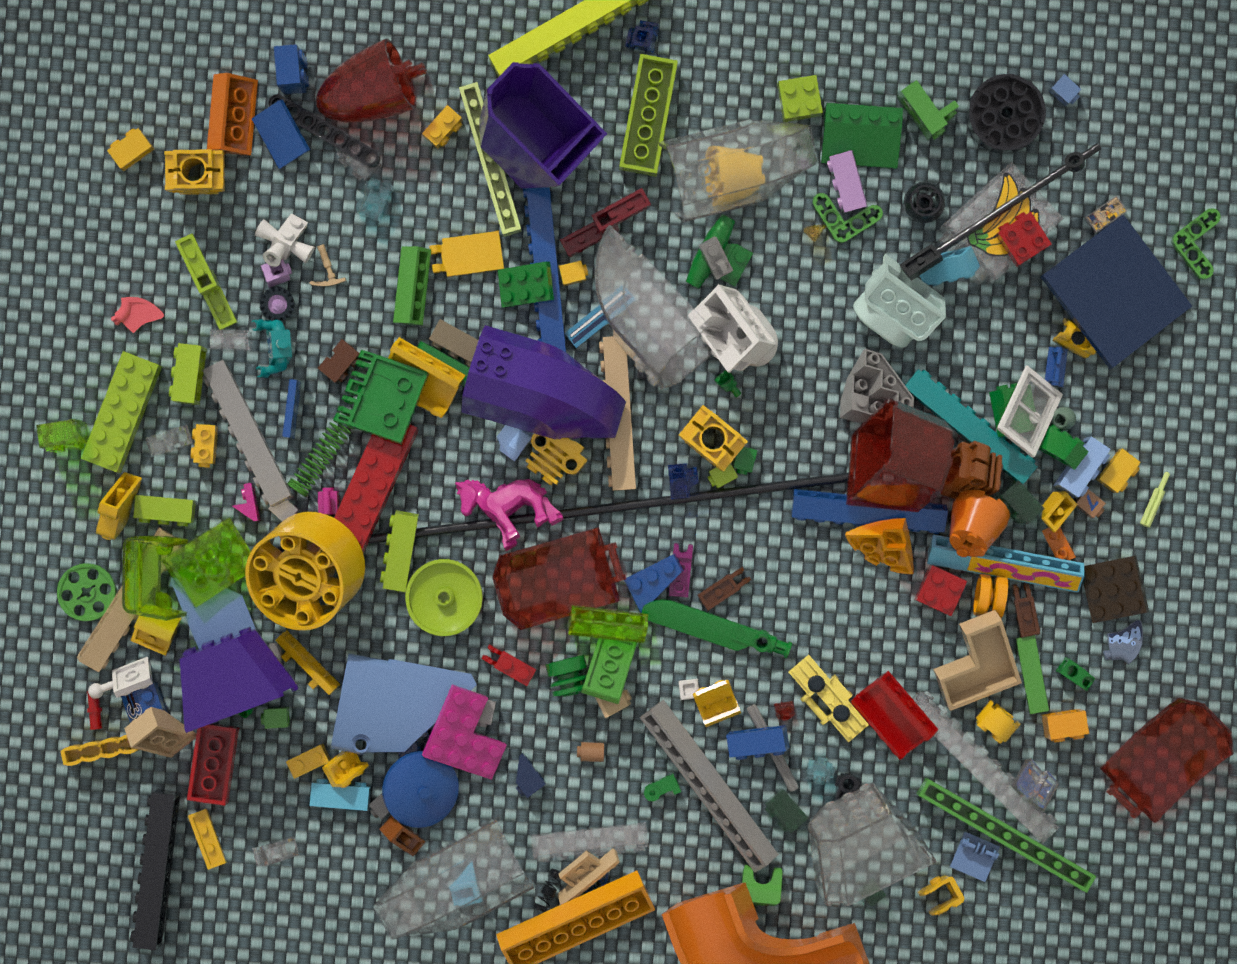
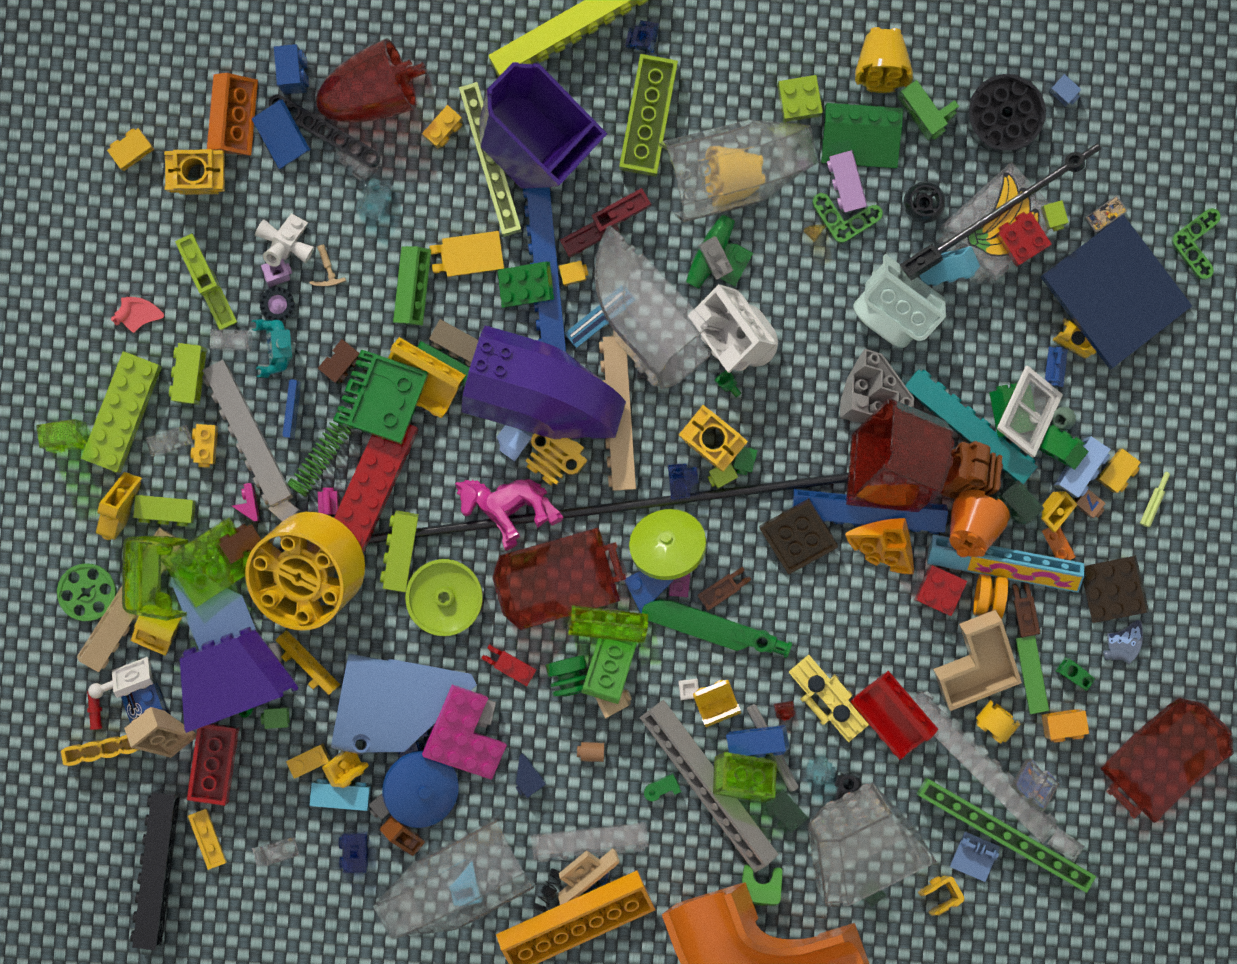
(233, 546): none -> reddish brown brick
(354, 852): none -> clear blue brick
(667, 544): none -> lime dish
(744, 777): none -> clear neon green brick
(798, 536): none -> dark brown plate
(884, 61): none -> yellow cone
(1054, 216): none -> lime brick
(1065, 844): none -> clear brick

